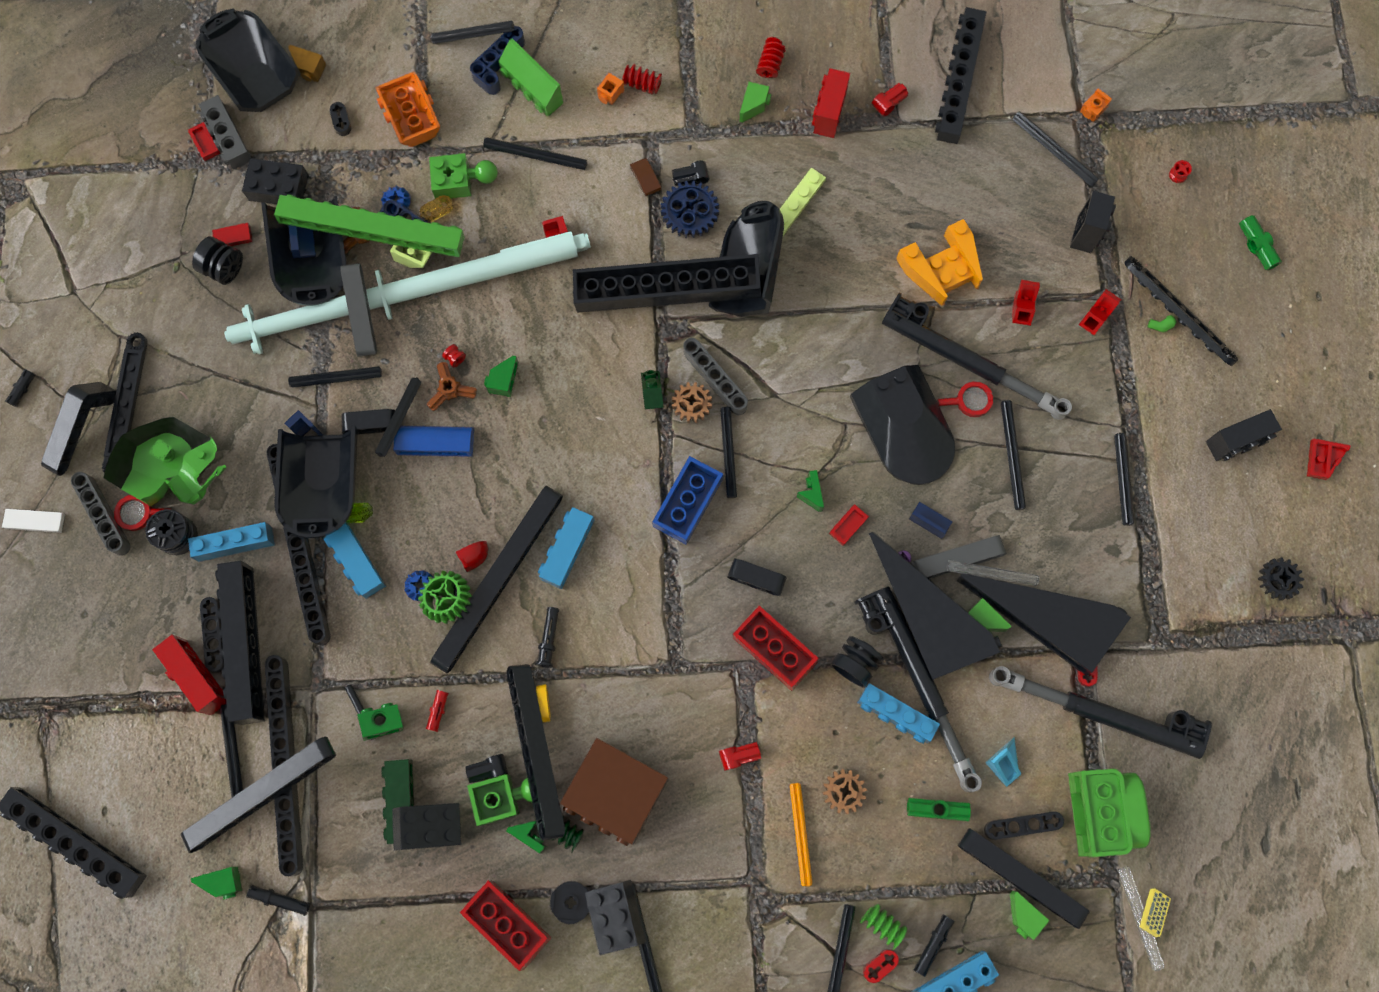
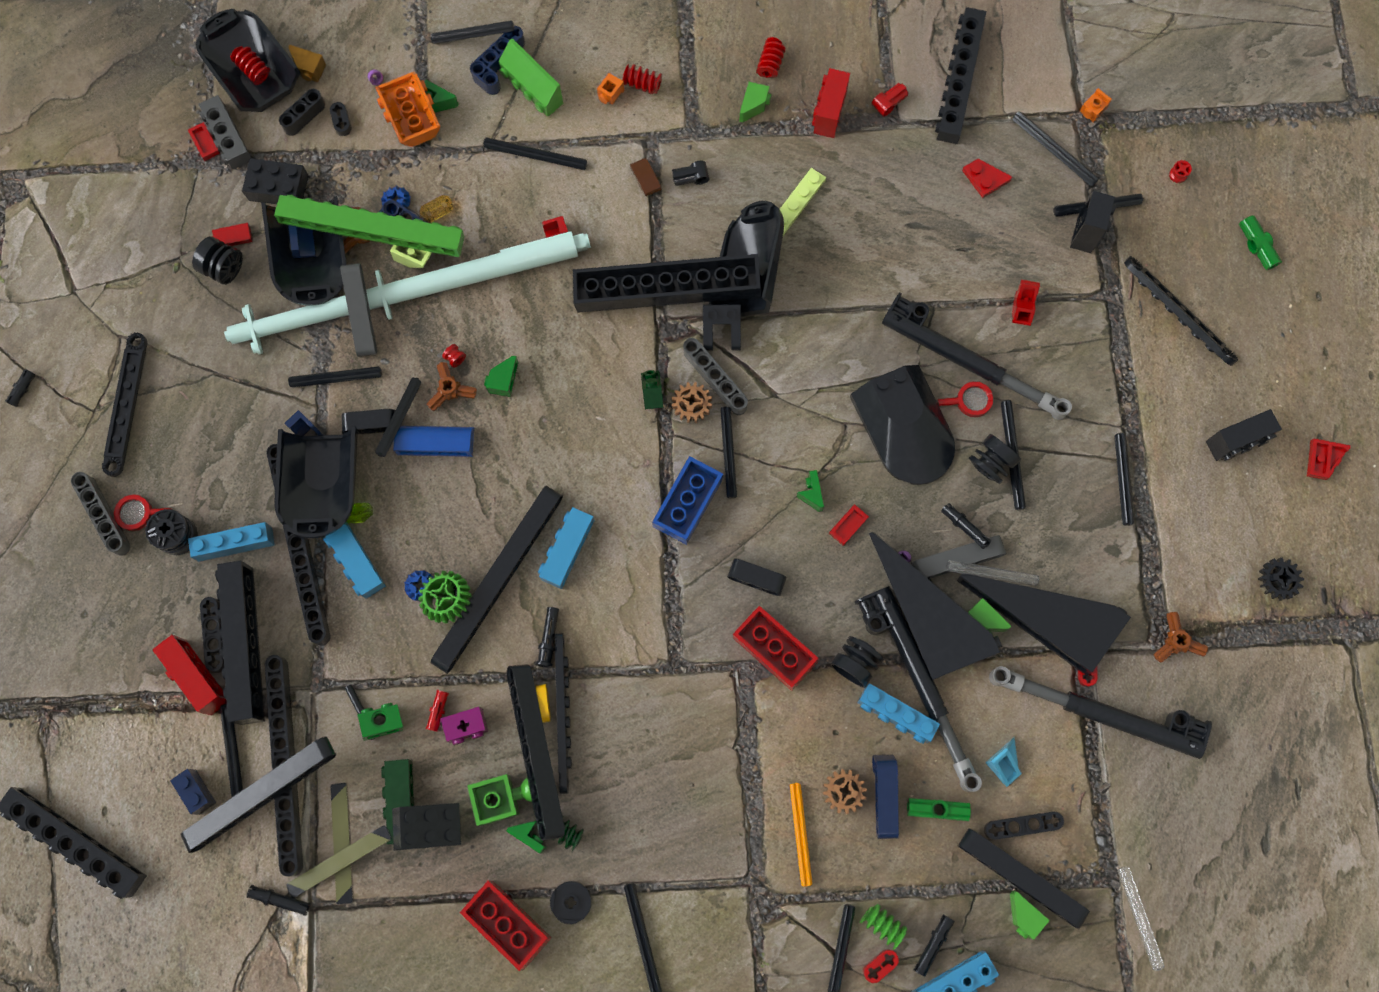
(33, 520): white tile -> none
(71, 423): black beam -> none
(161, 458): bright green piece -> none
(193, 791): none -> dark blue brick
(220, 883): green slope -> none
(250, 64): none -> red piece
(300, 120): none -> black beam
(338, 861): none -> olive sticker
(341, 840): none -> olive sticker
(379, 77): none -> medium lavender hinge
(442, 98): none -> green slope
(452, 175): bright green brick -> none
(452, 724): none -> magenta brick
(473, 555): red brick -> none
(491, 767): black piece -> none
(563, 720): none -> black plate
(614, 792): reddish brown brick -> none
(615, 917): black brick -> none
(690, 209): dark blue gear -> none
(722, 315): none -> black brick
(735, 757): red piece -> none
(886, 796): none -> dark blue beam
(930, 520): dark blue panel -> none
(947, 268): light orange wedge -> none
(960, 520): none -> black pin
(985, 177): none -> red wing
(994, 459): none -> black wheel
(1075, 208): none -> black axle
(1100, 312): red brick -> none
(1109, 812): bright green brick -> none
(1155, 912): light yellow tile -> none
(1163, 326): bright green arm -> none
(1185, 643): none -> dark orange bush

